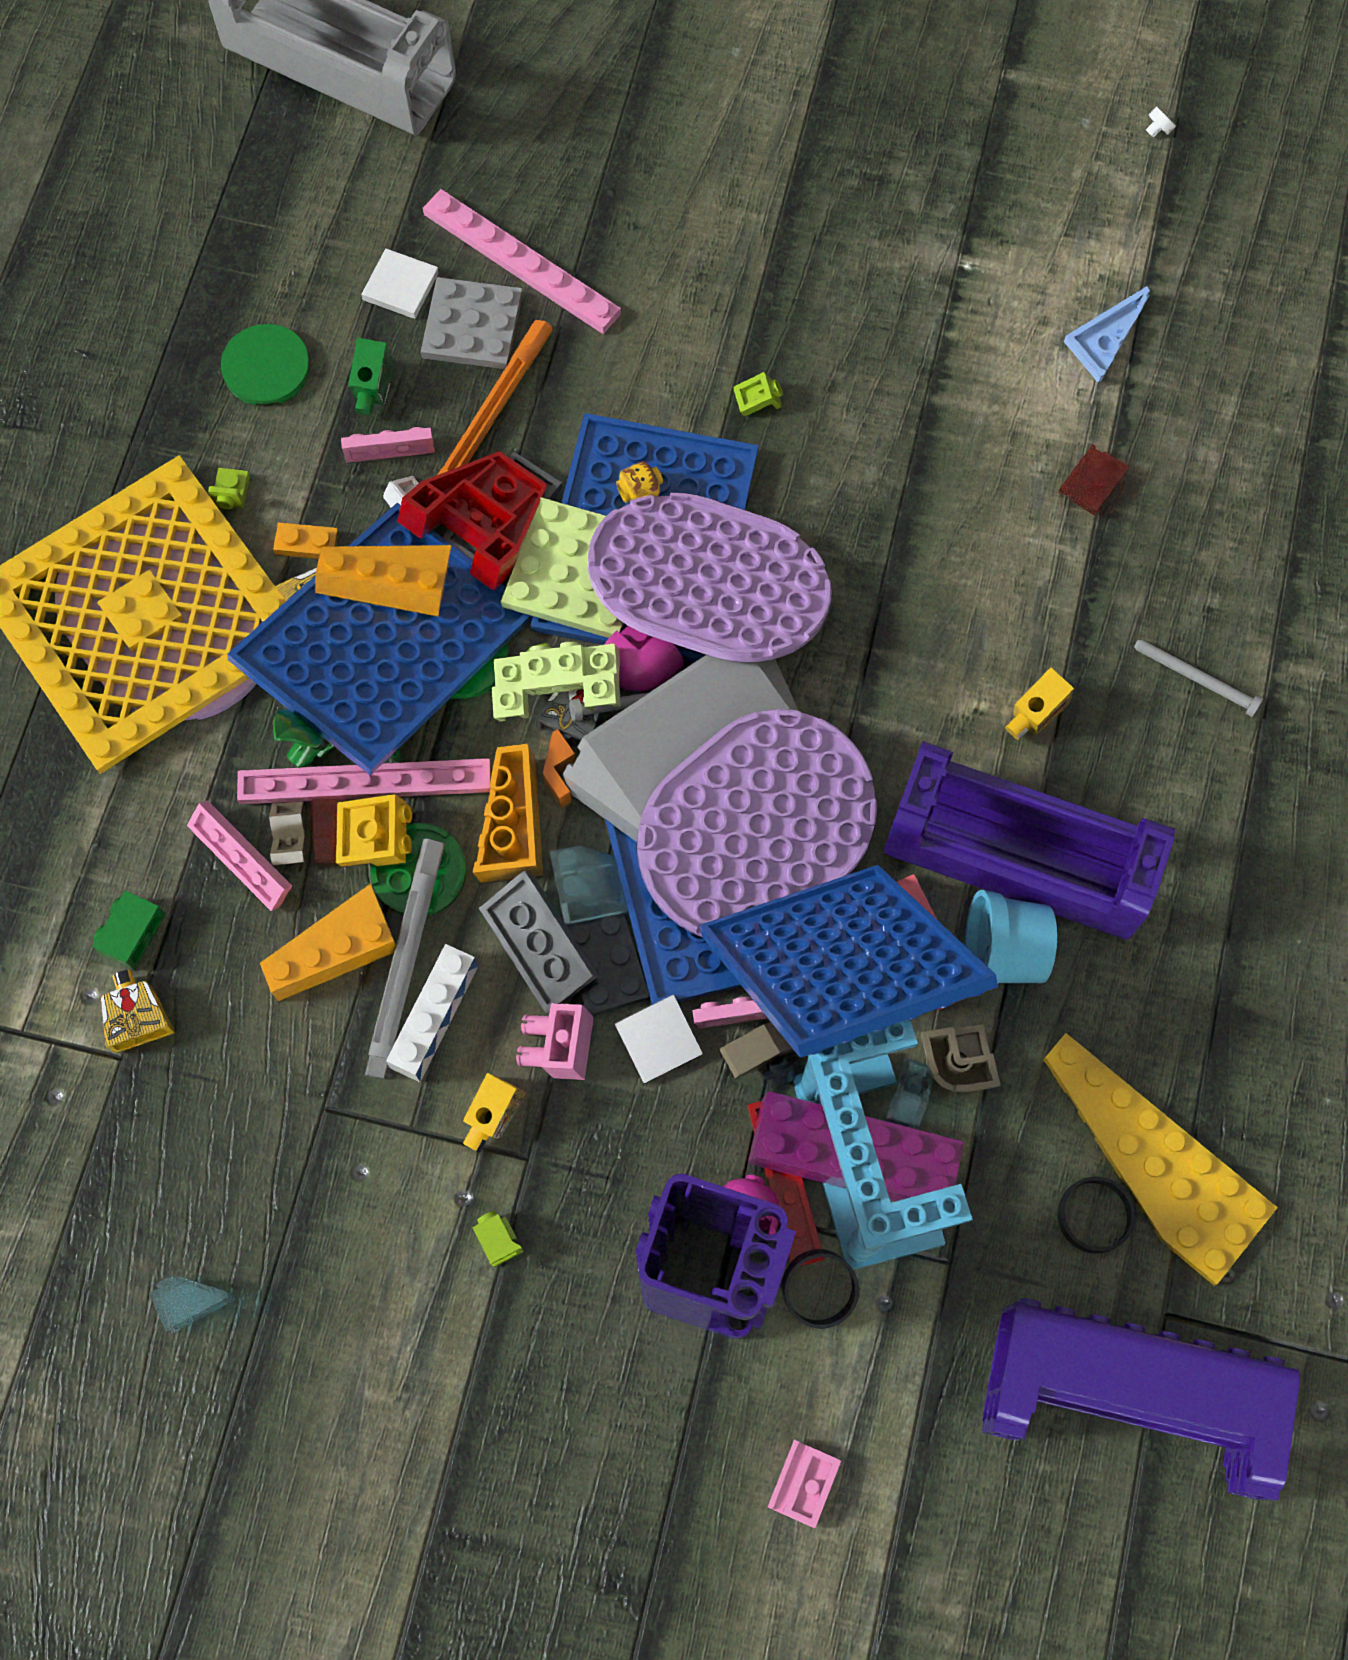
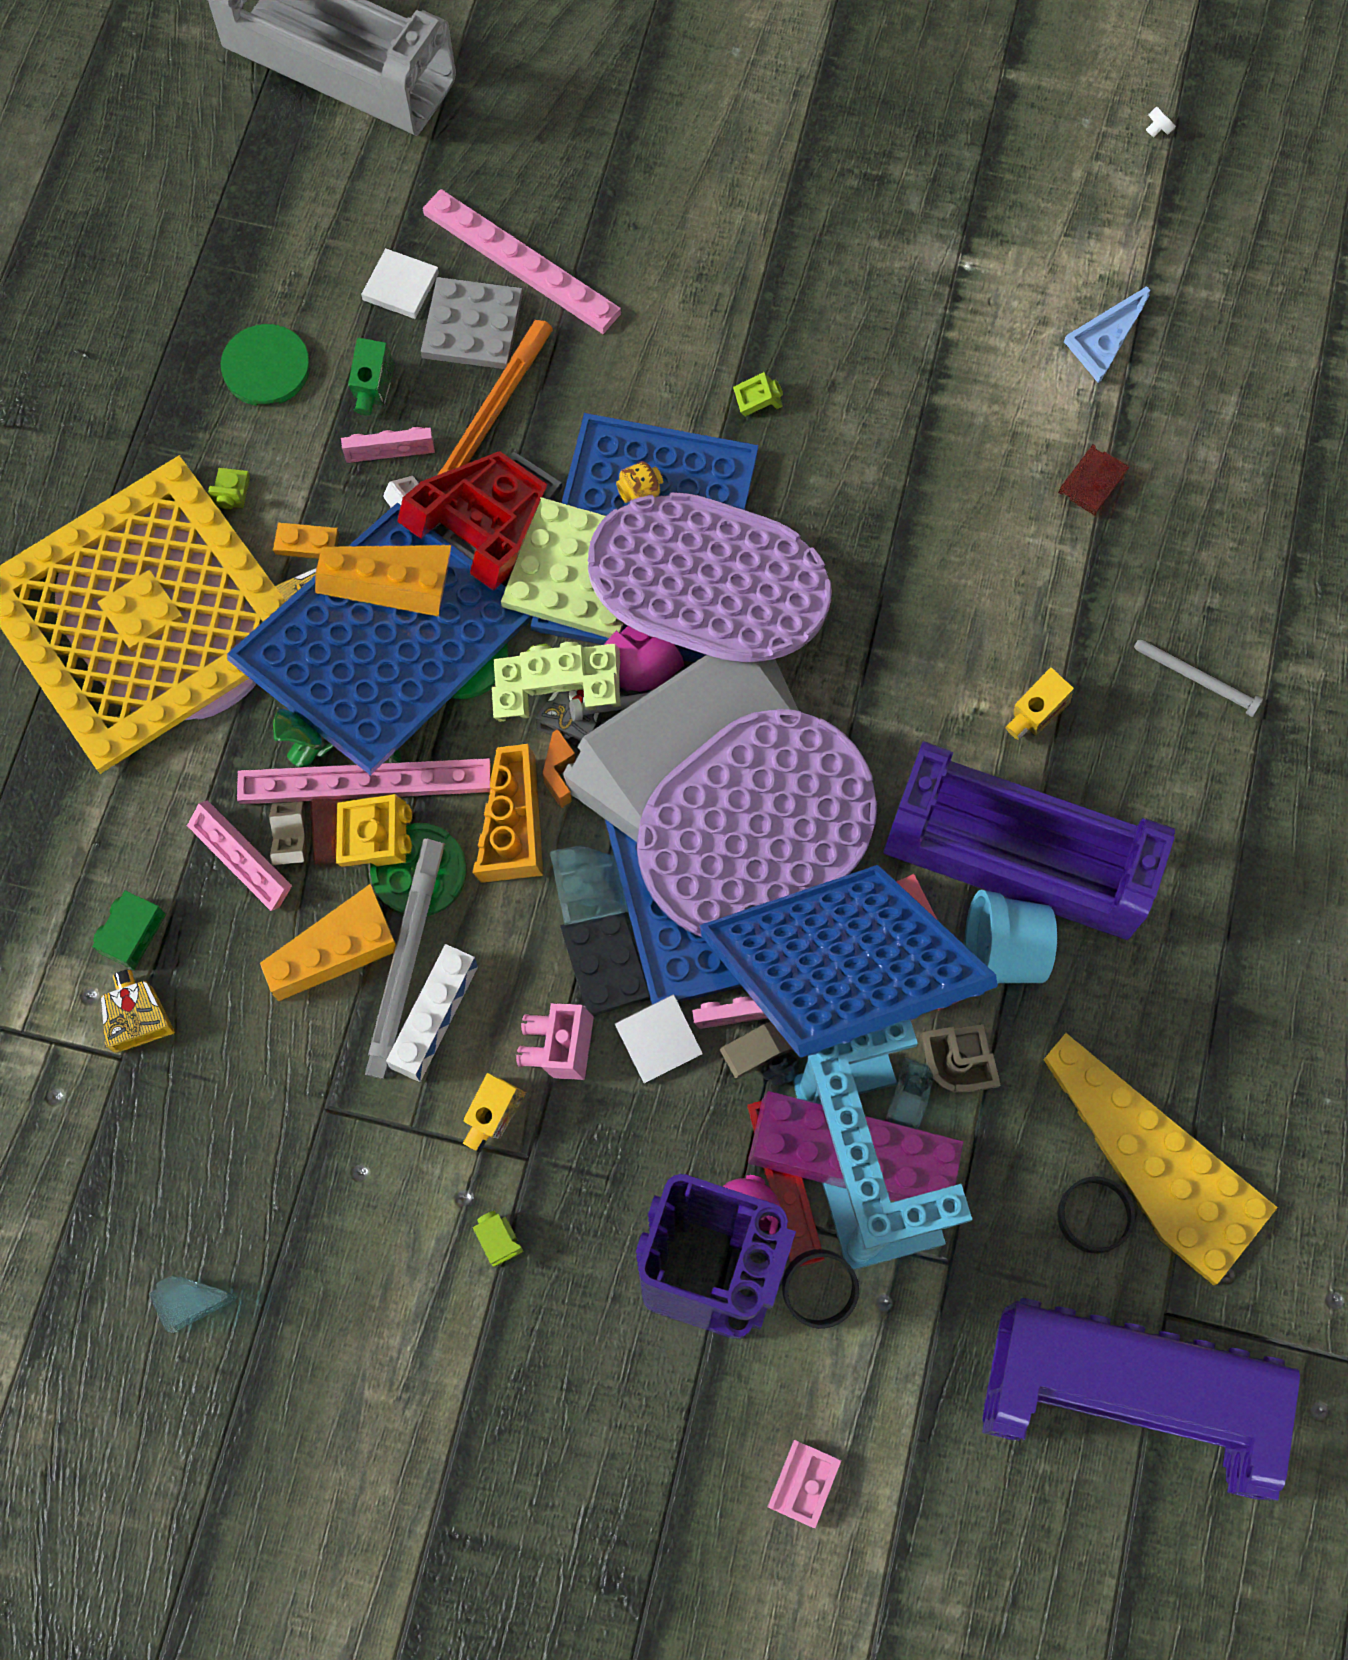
(538, 941): plate -> none

